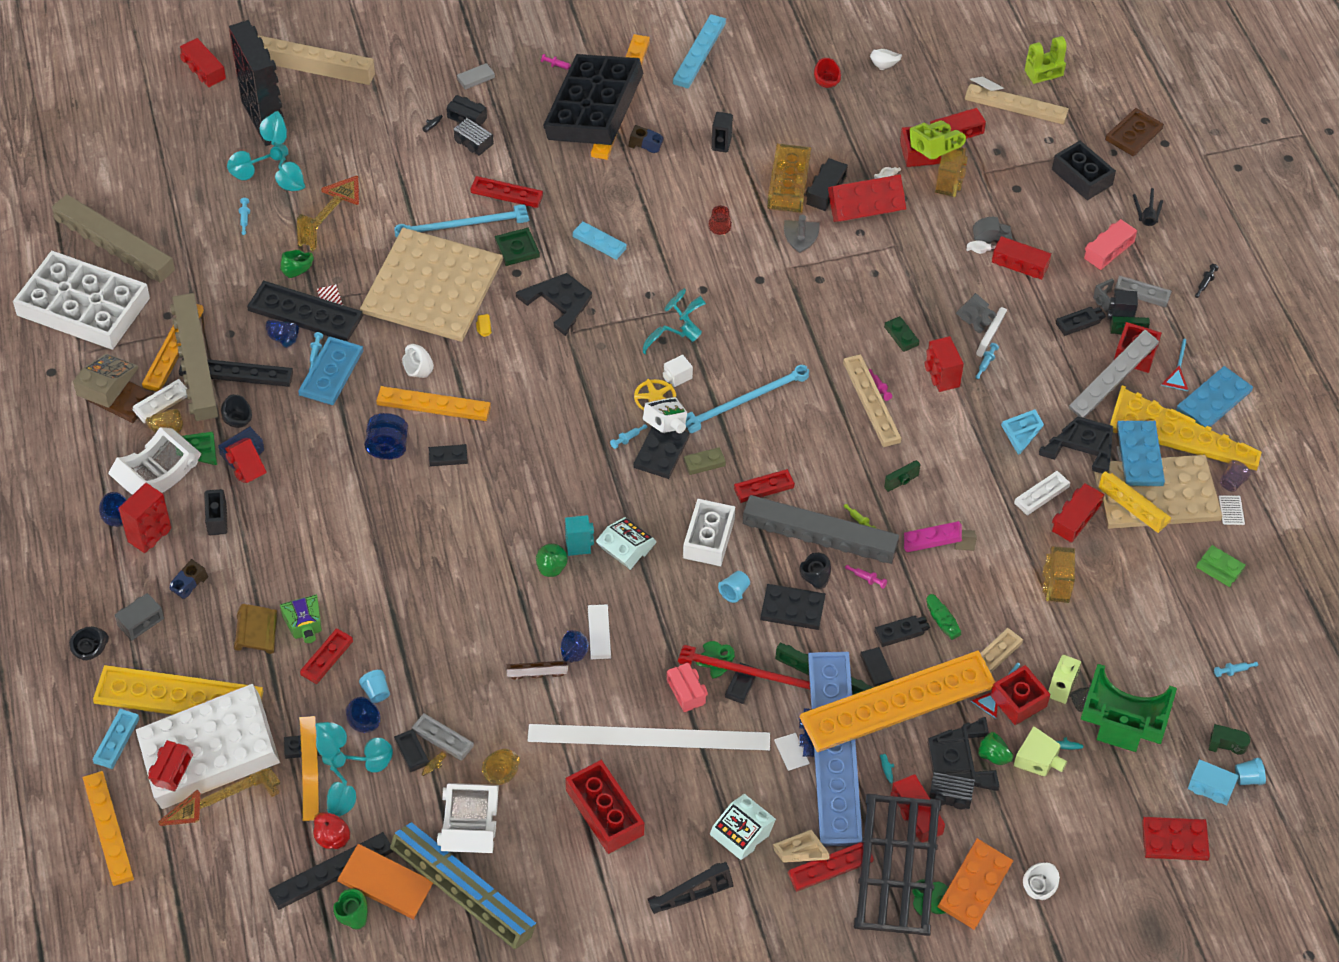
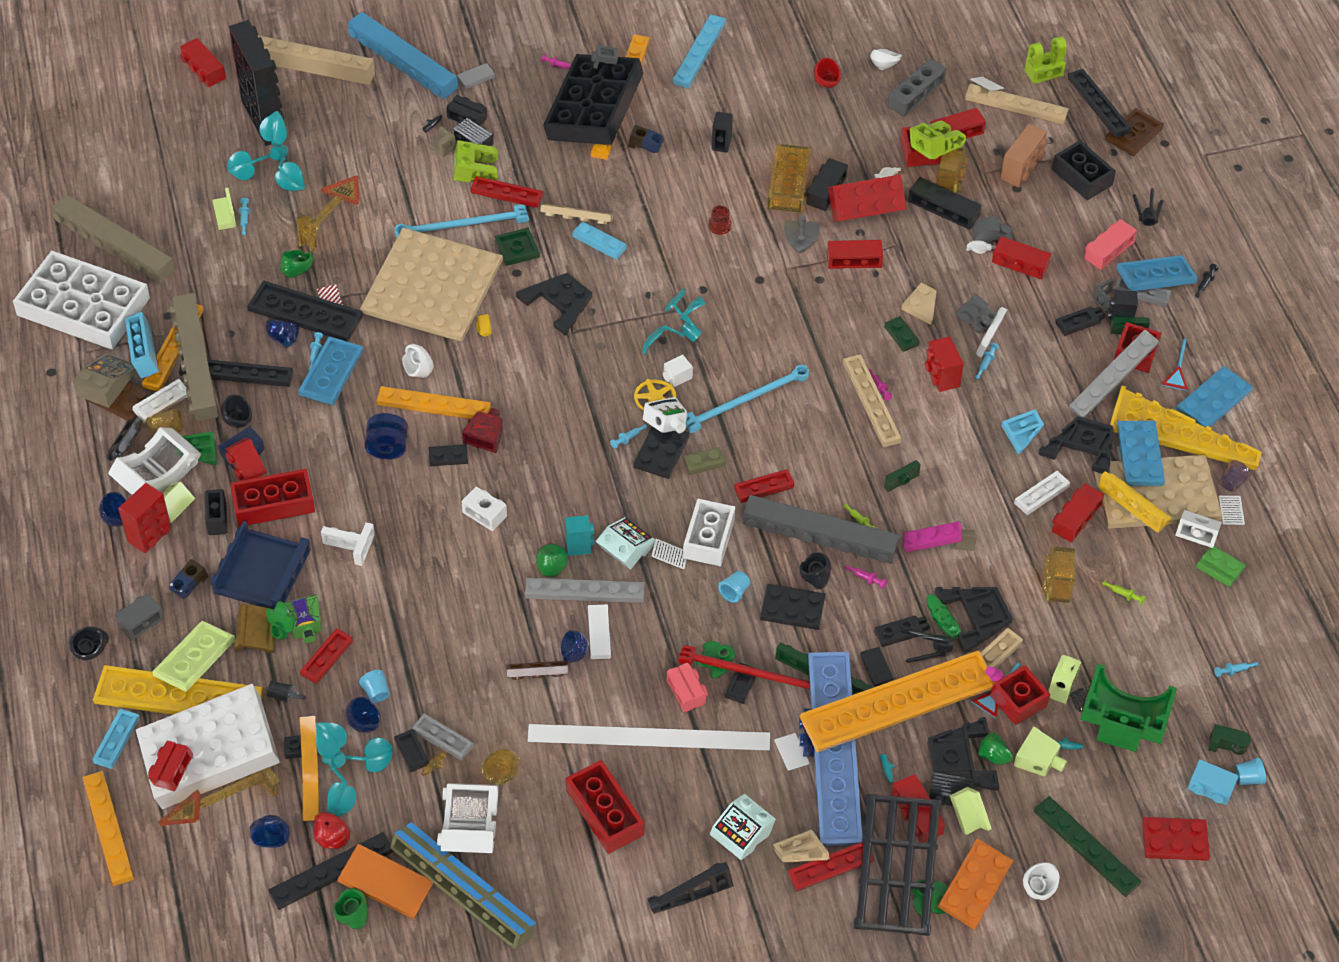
(123, 440): none -> black hinge
(141, 345): none -> medium azure brick
(177, 499): none -> yellowish green panel
(193, 656): none -> yellowish green tile
(224, 211): none -> yellowish green panel
(260, 568): none -> dark blue panel
(269, 831): none -> clear blue hair
(272, 497): none -> red brick
(280, 620): none -> green plate
(285, 692): none -> black piece
(350, 540): none -> white bracket
(403, 55): none -> dark azure brick
(444, 143): none -> dark tan panel
(464, 166): none -> lime brick
(474, 507): none -> white brick
(484, 431): none -> dark red torso
(569, 213): none -> tan plate
(584, 590): none -> light grey plate
(604, 54): none -> dark grey bracket
(669, 554): none -> white sticker
(854, 254): none -> red brick
(916, 87): none -> dark grey brick
(921, 303): none -> tan wing
(940, 643): none -> black plant
(944, 203): none -> black brick
(970, 810): none -> yellowish green panel
(984, 608): none -> black wing
(994, 674): none -> dark pink piece
(1024, 155): none -> nougat brick
(1087, 846): none -> dark green plate
(1099, 103): none -> black plate
(1125, 592): none -> lime piece
(1156, 273): none -> dark azure plate
(1198, 528): none -> white brick

